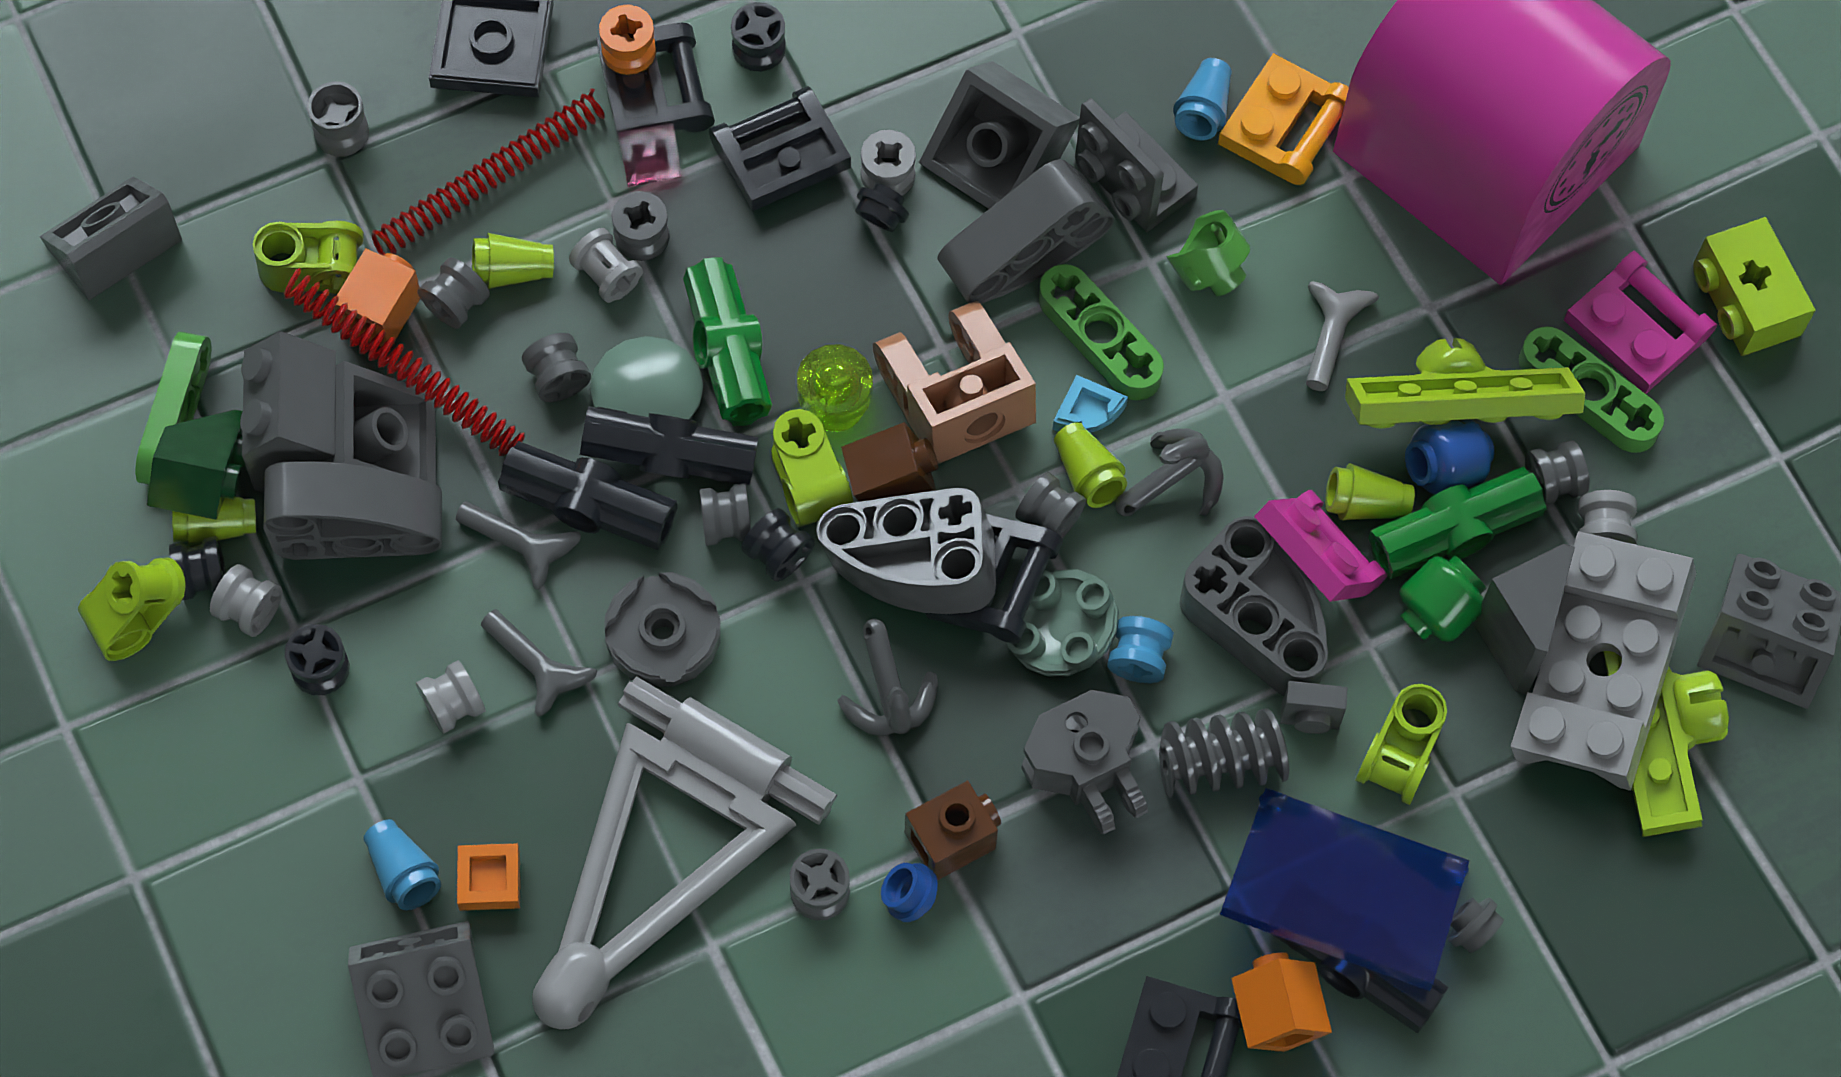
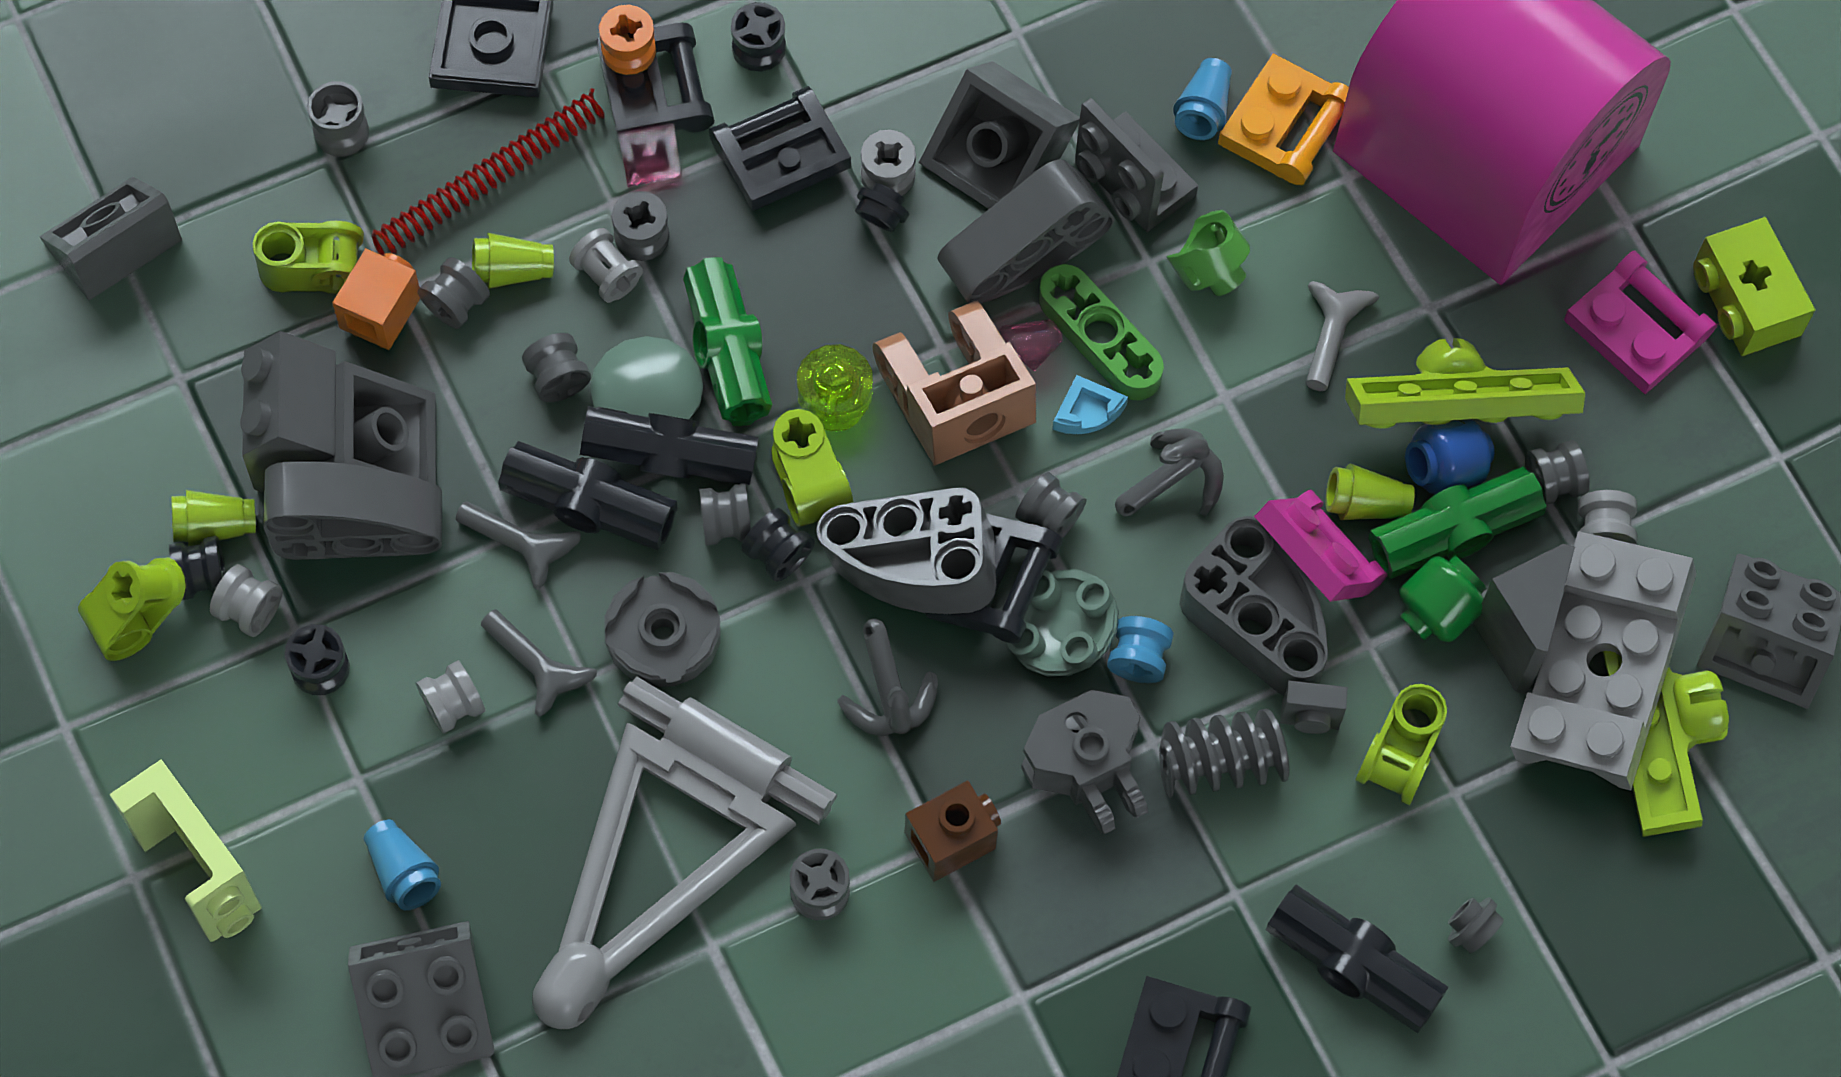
(157, 807): none -> yellowish green panel
(176, 394): bright green beam -> none
(198, 465): dark green slope -> none
(402, 364): red piece -> none
(488, 877): orange plate -> none
(890, 464): reddish brown brick -> none
(909, 891): blue plate -> none
(1032, 340): none -> clear pink slope
(1090, 466): lime cone -> none
(1281, 1003): orange brick -> none
(1346, 889): clear blue piece -> none
(1595, 414): bright green beam -> none

